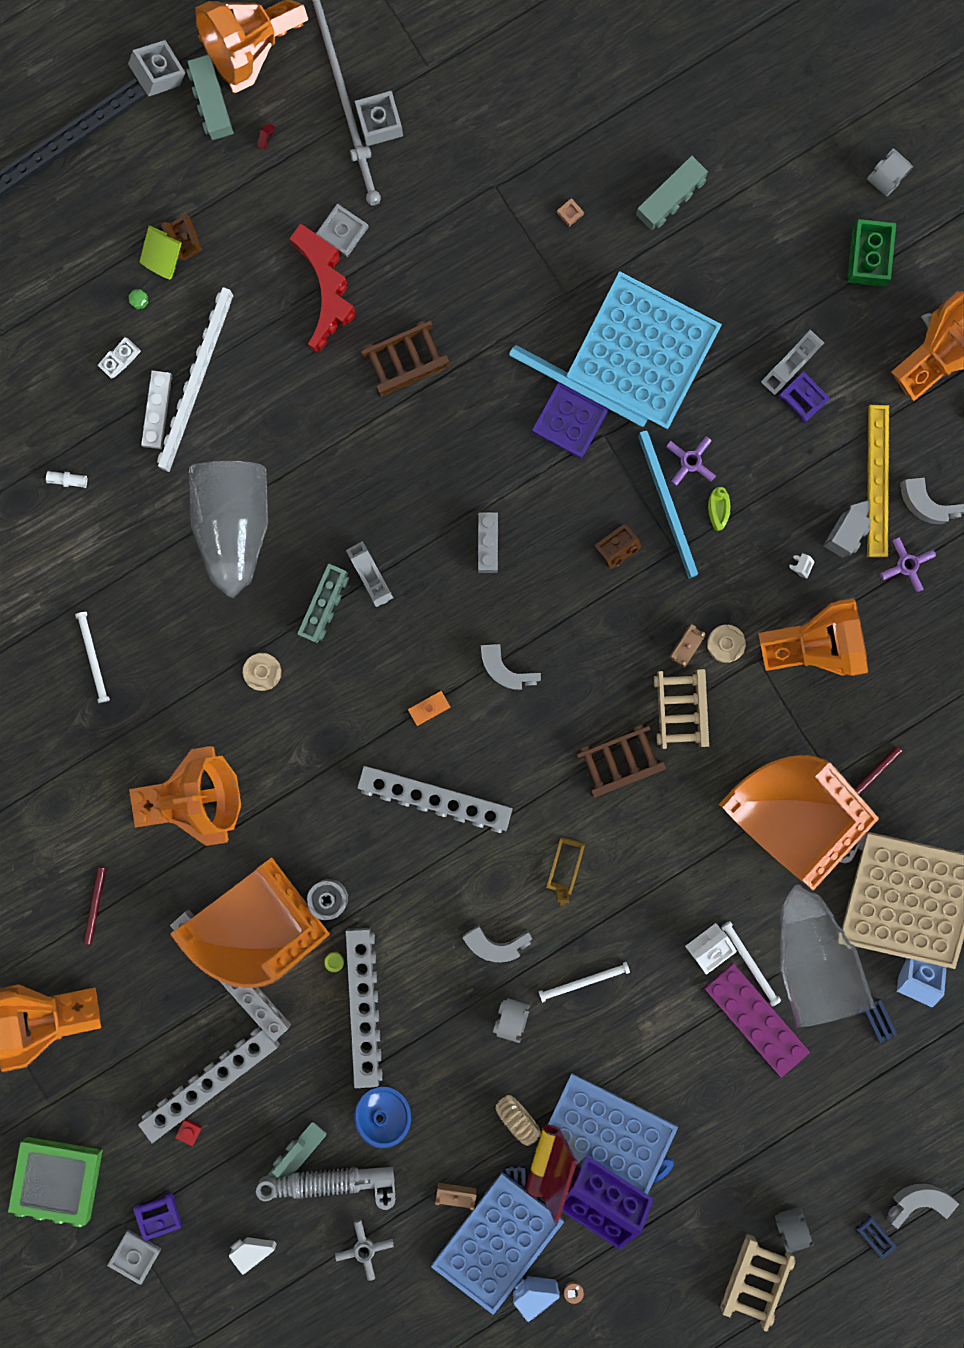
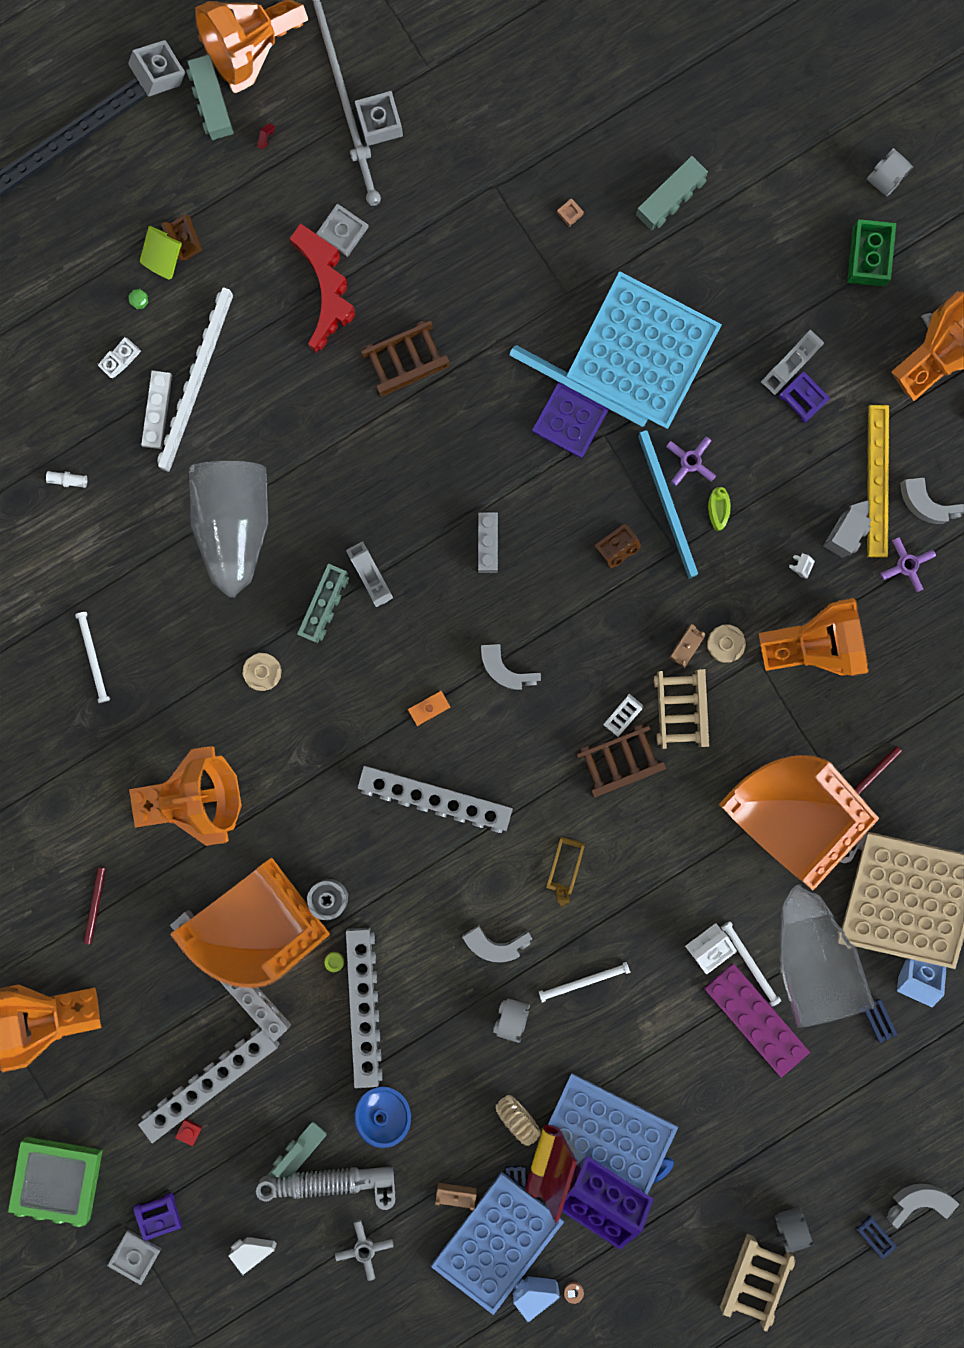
(612, 727): none -> white slope

